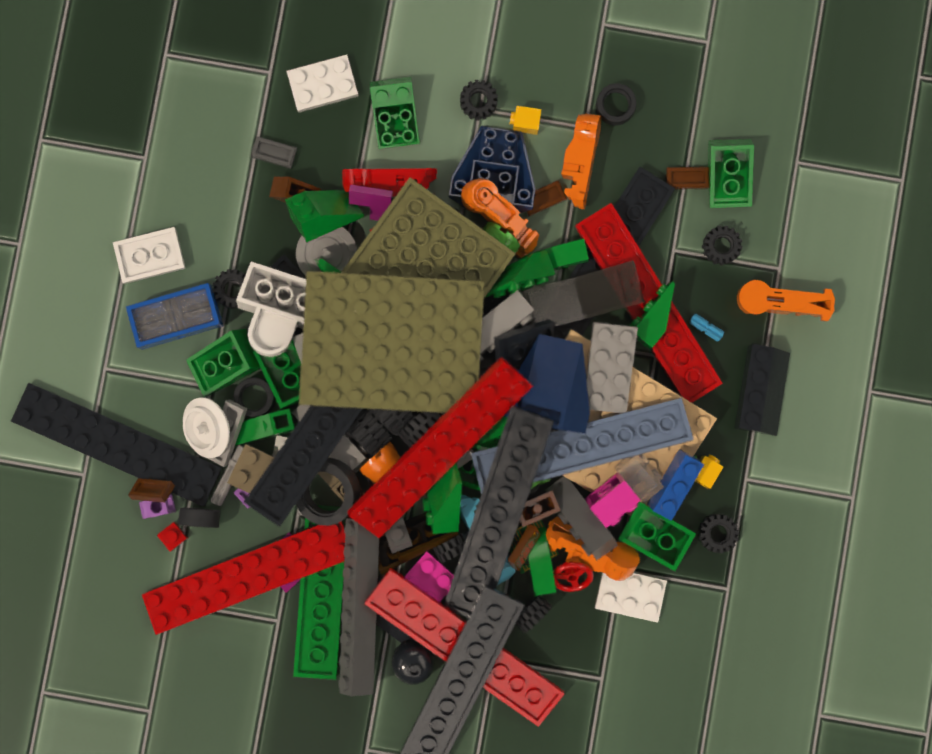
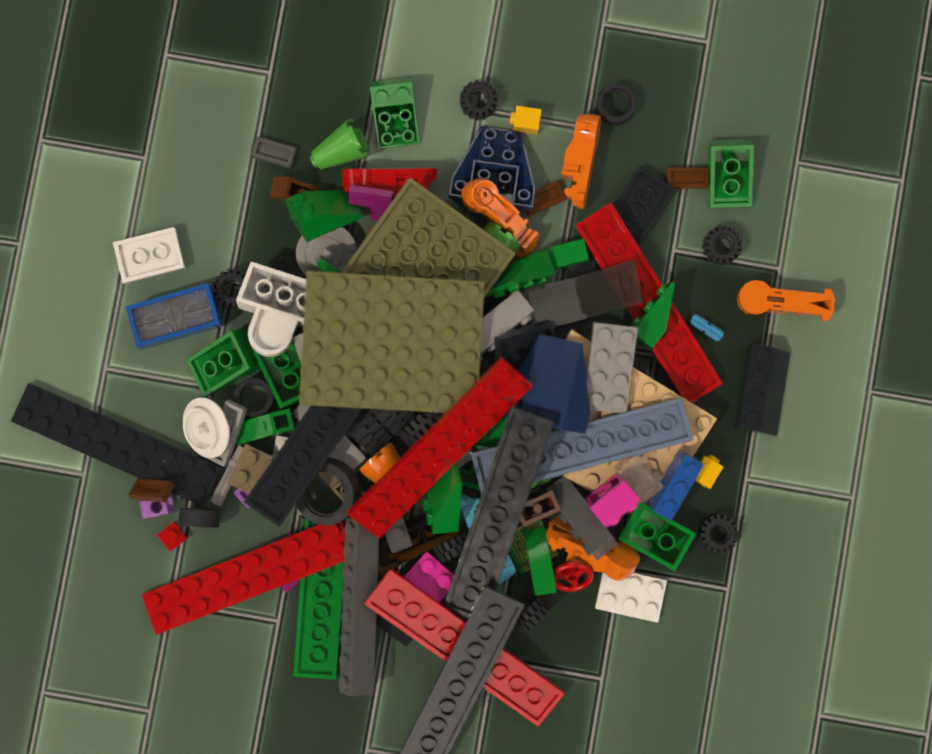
(322, 83): white plate -> none
(340, 147): none -> bright green cone
(412, 662): black cylinder -> none
(524, 547): reddish brown tile -> none

